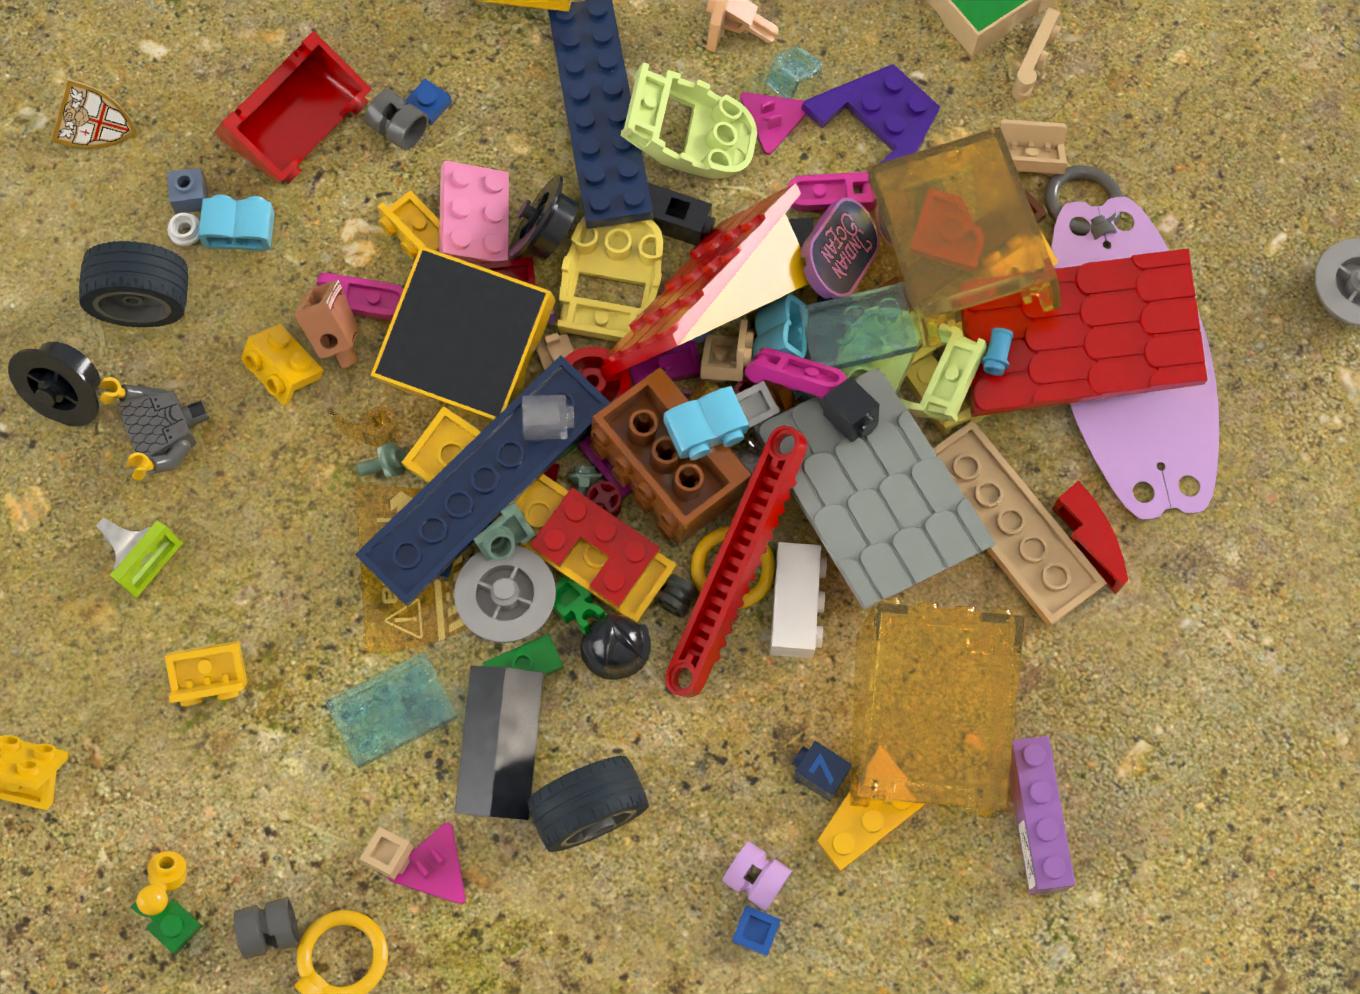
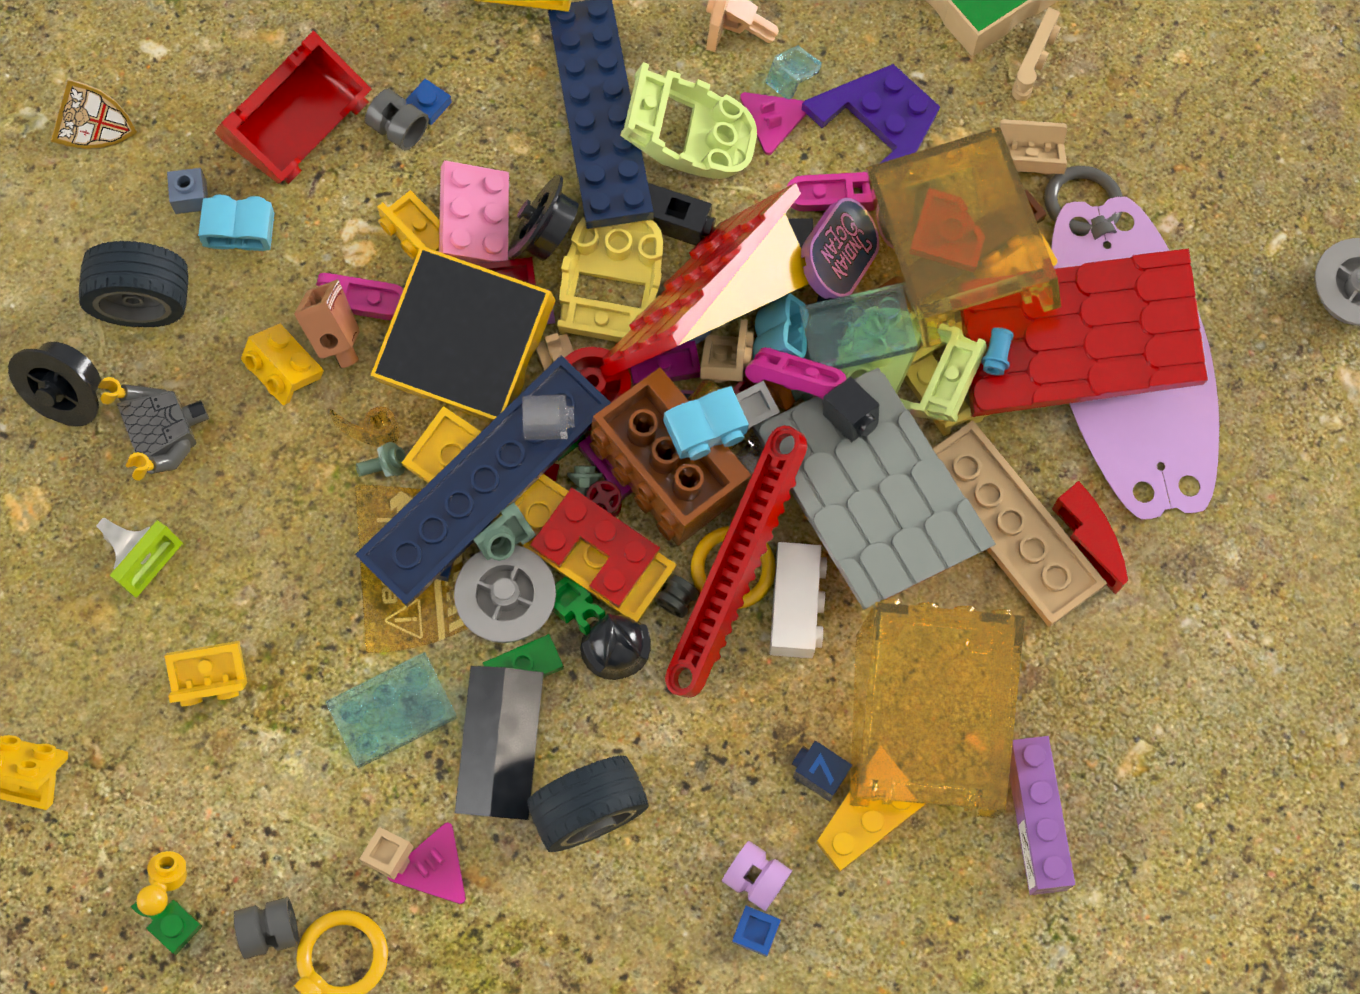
(182, 221): white plate -> none

